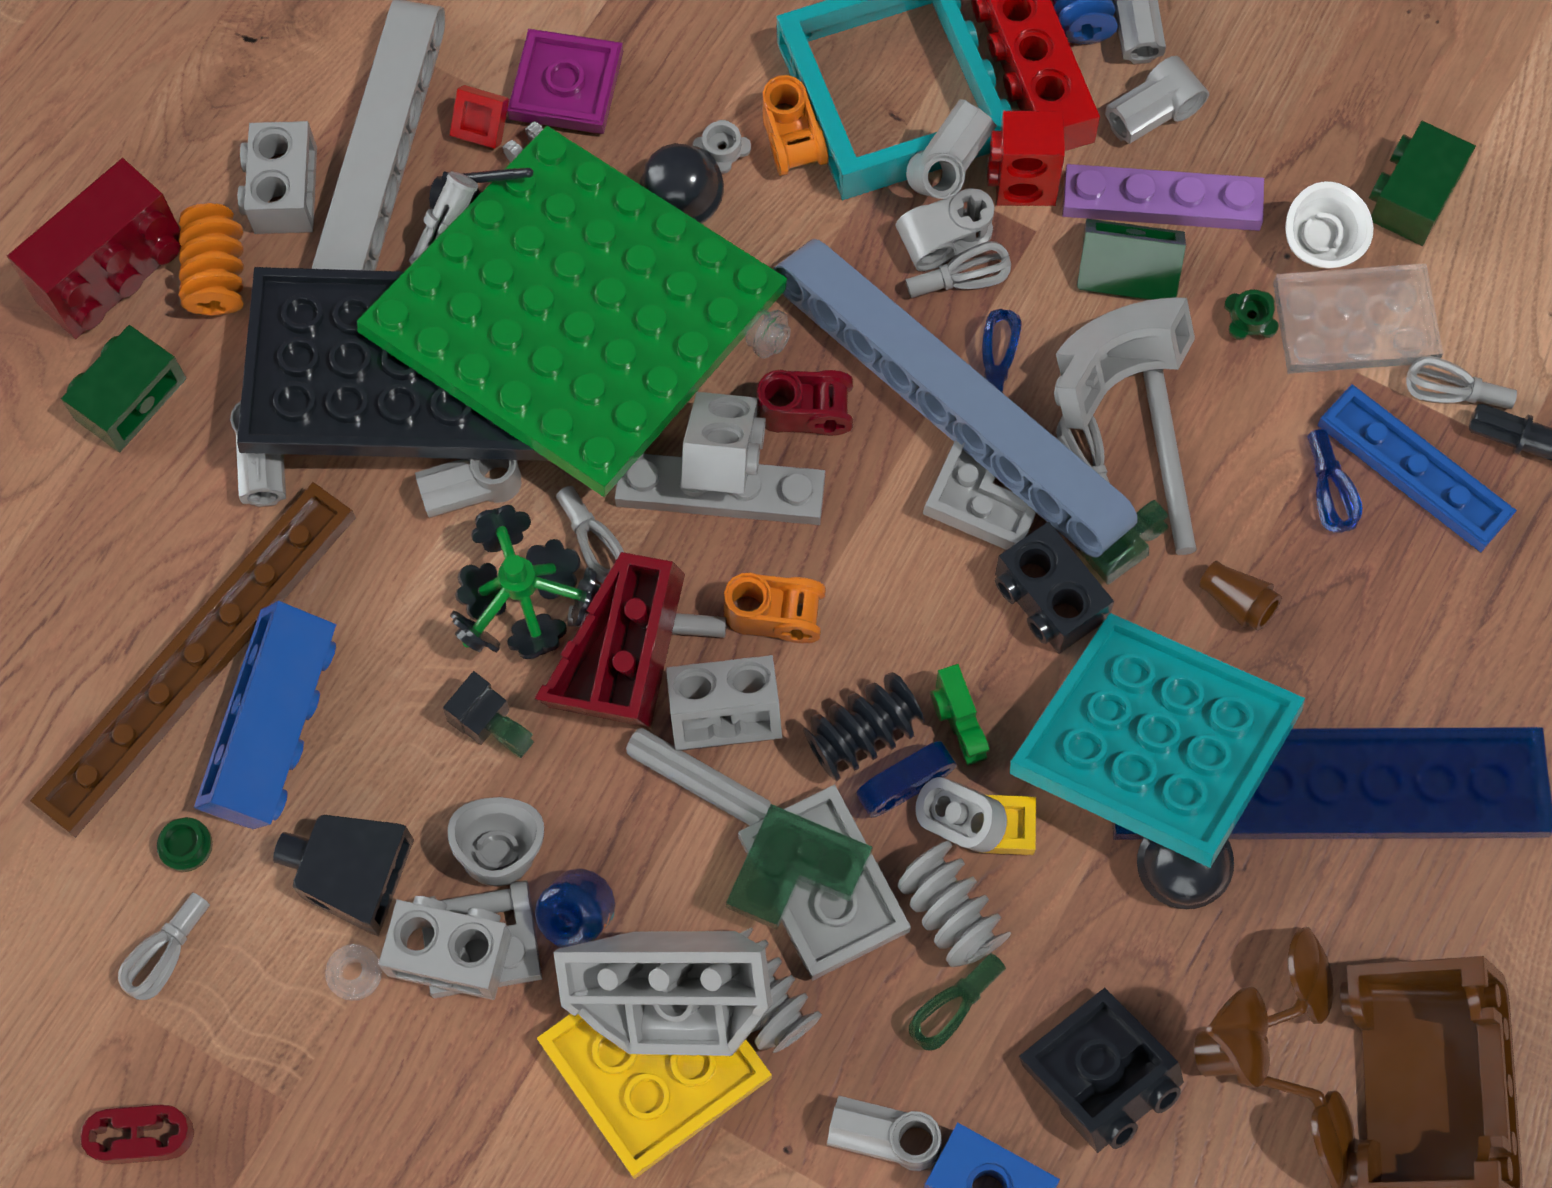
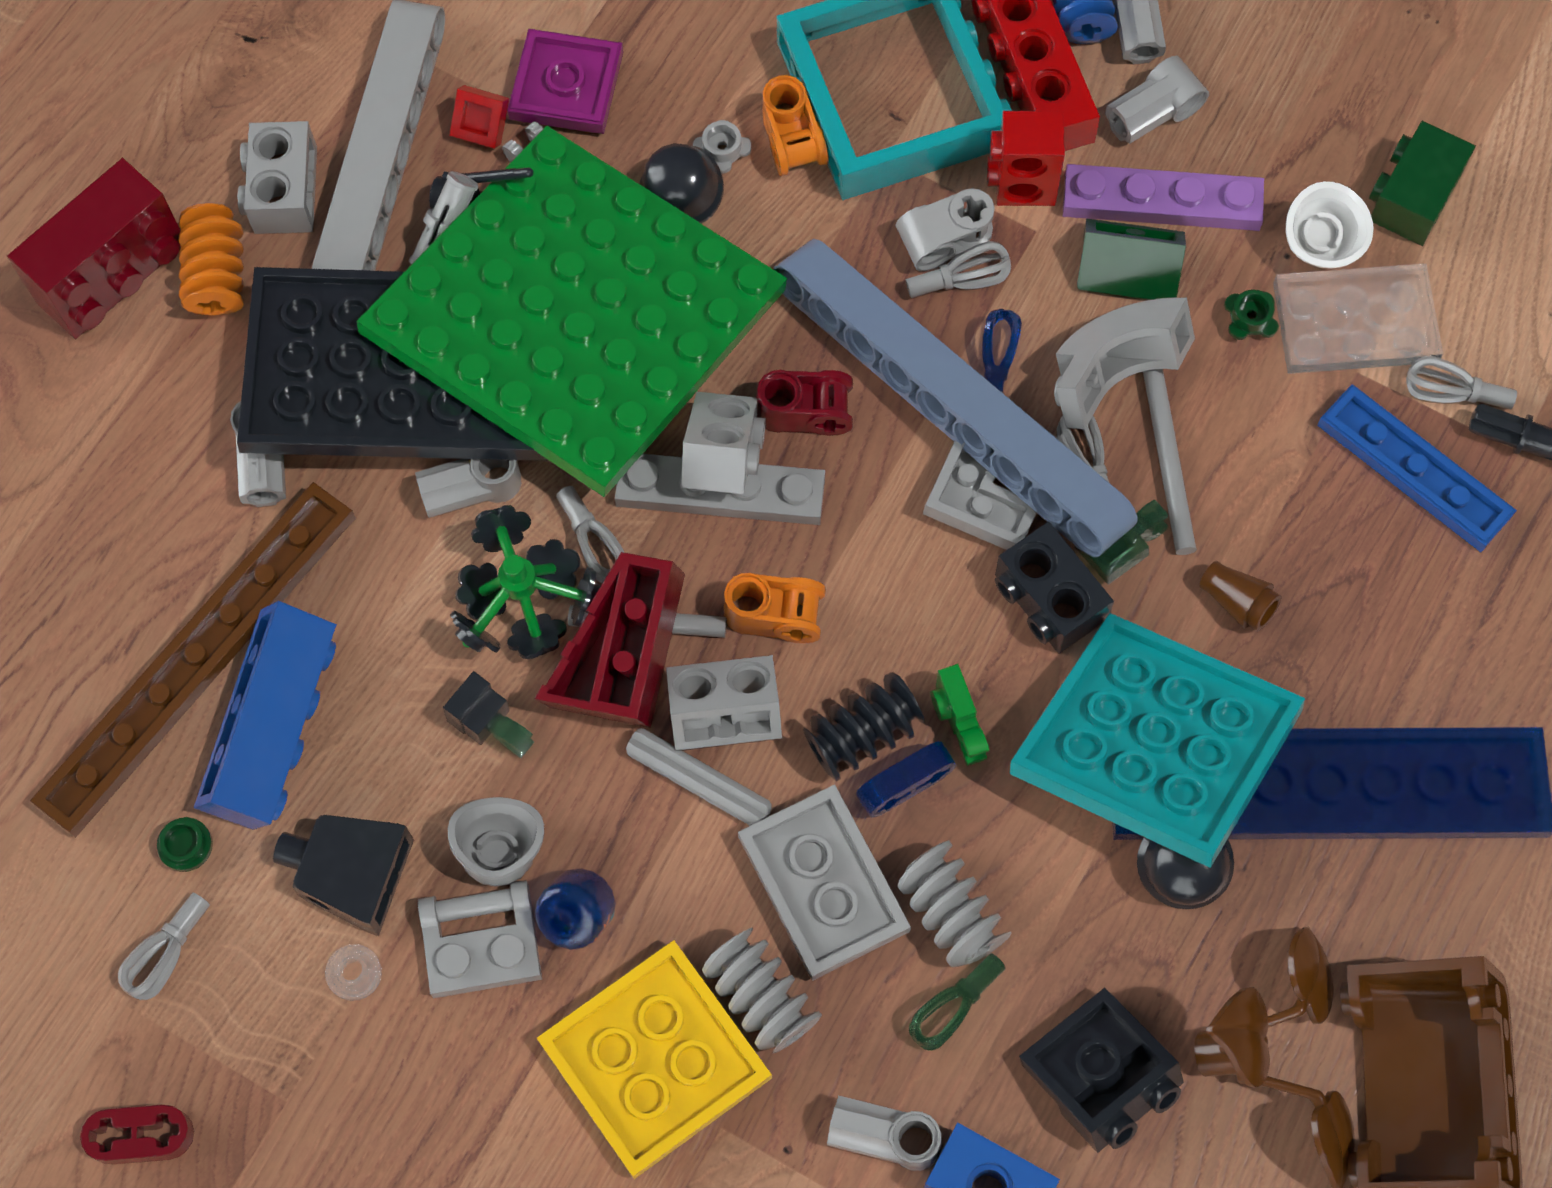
(123, 387): dark green brick -> none
(441, 960): light grey brick -> none
(667, 990): light grey wedge -> none
(768, 333): clear plate -> none
(791, 851): clear green plate -> none
(954, 148): light grey piece -> none
(961, 814): light grey plate -> none
(1021, 825): yellow plate -> none
(1327, 468): clear blue piece -> none

